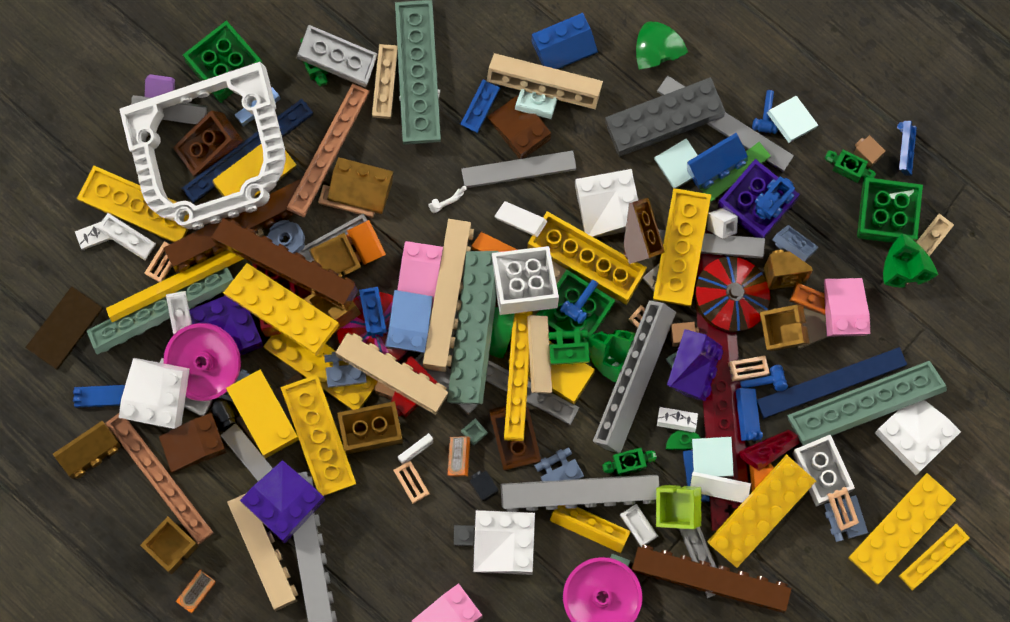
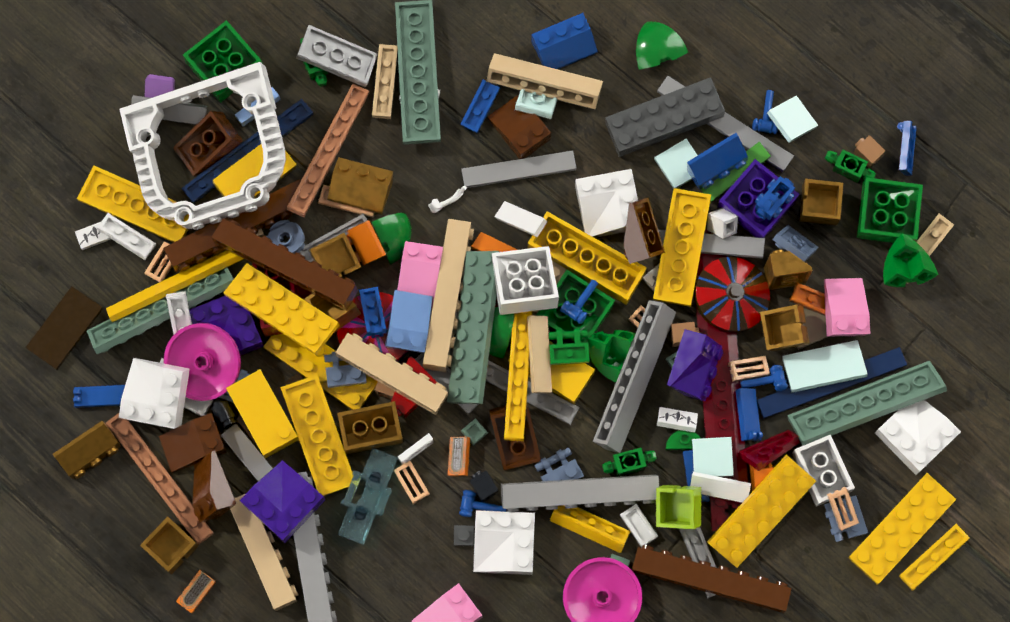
(210, 489): none -> reddish brown slope
(374, 498): none -> clear light blue piece
(392, 234): none -> green brick
(469, 504): none -> blue piece
(821, 202): none -> pearl gold piece
(824, 366): none -> light aqua tile

